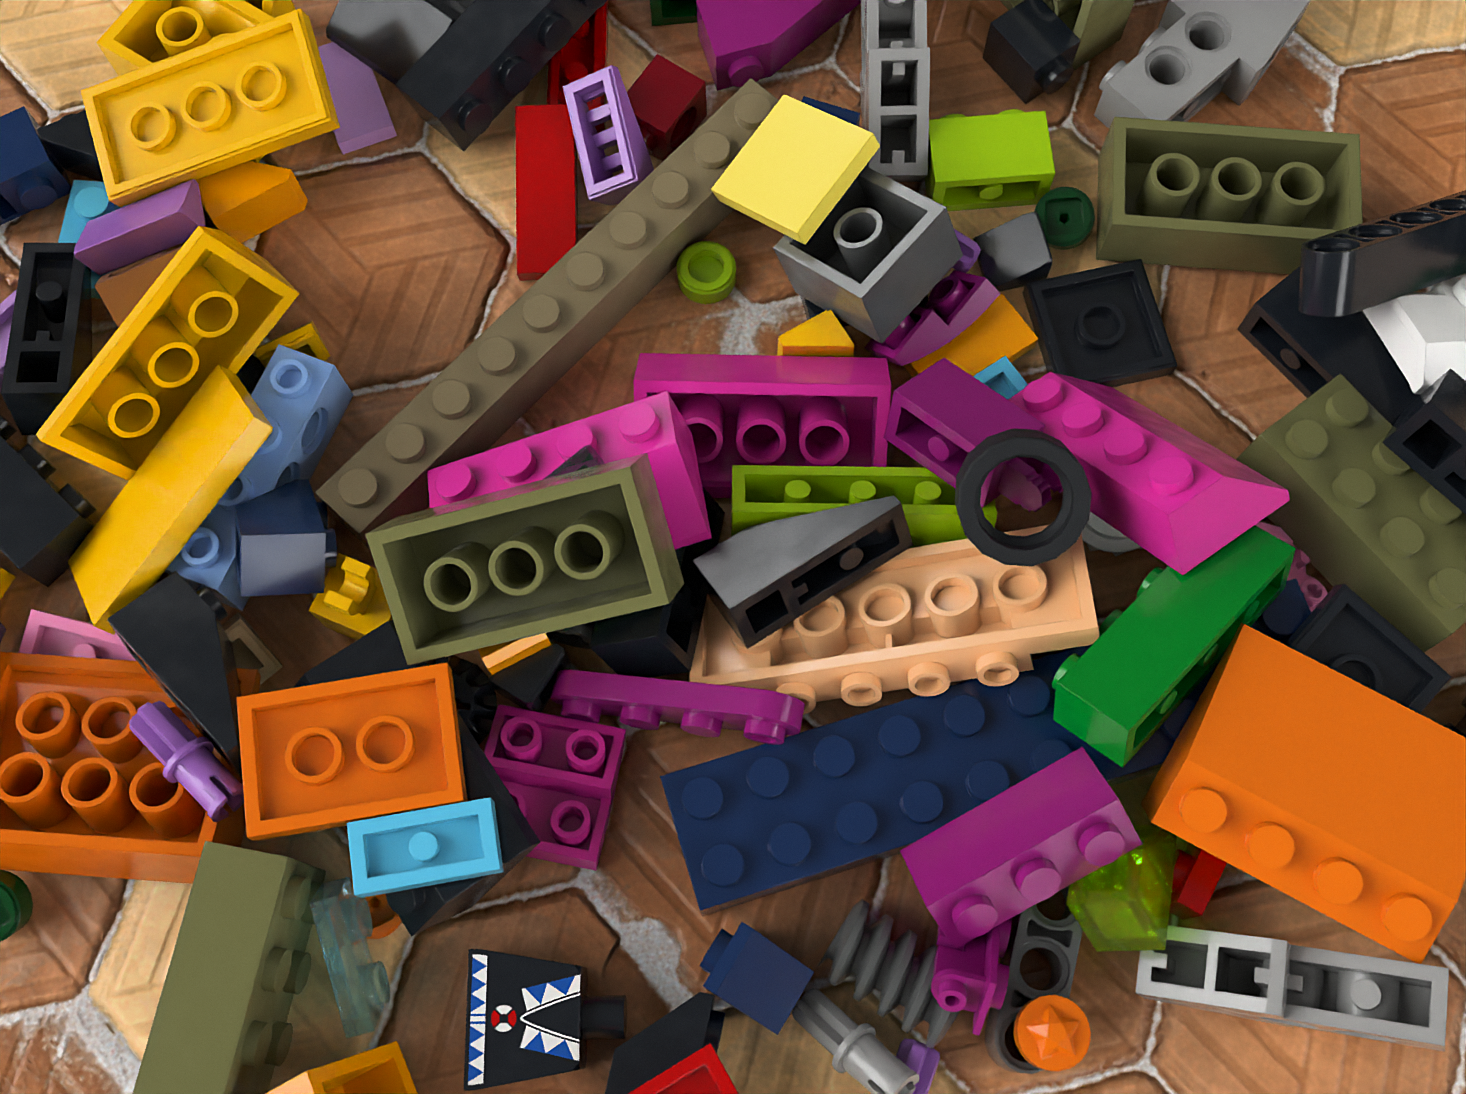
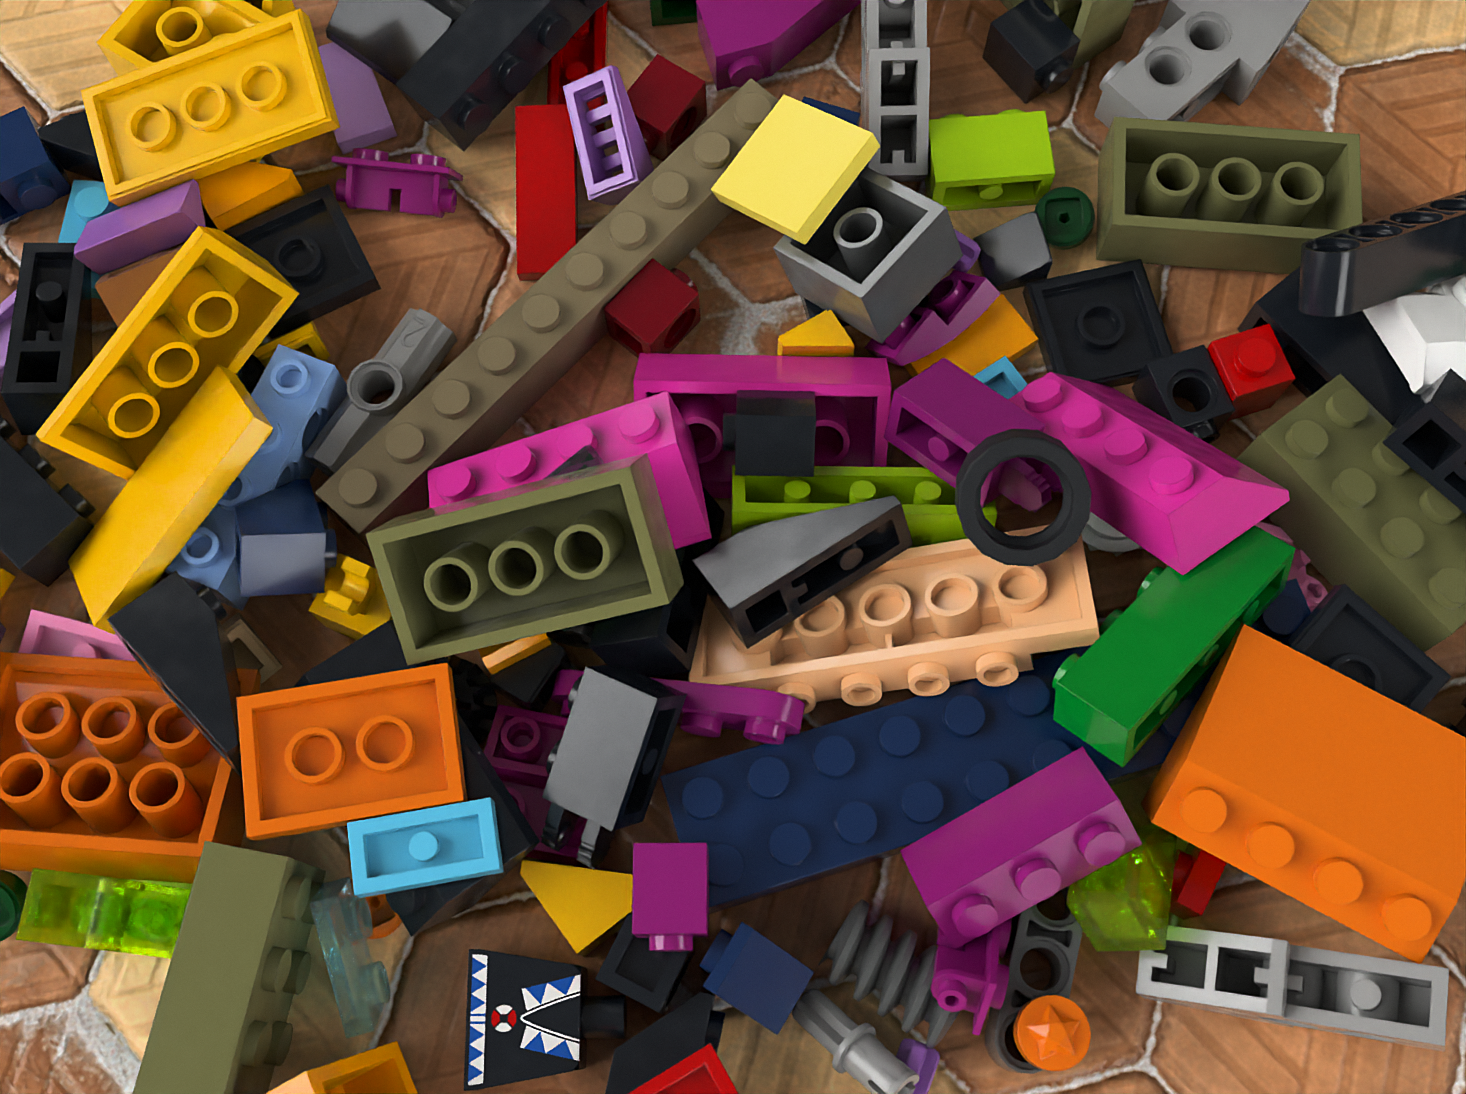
(102, 913): none -> clear neon green slope
(187, 759): medium lavender axle -> none
(314, 252): none -> black plate
(373, 178): none -> magenta hinge
(400, 365): none -> light grey piece
(581, 901): none -> yellow slope
(608, 757): none -> hinge
(642, 973): none -> black brick
(654, 310): none -> dark red brick
(670, 894): none -> magenta brick
(706, 272): lime tile -> none
(772, 433): none -> black brick
(1188, 376): none -> black brick
(1251, 369): none -> red brick

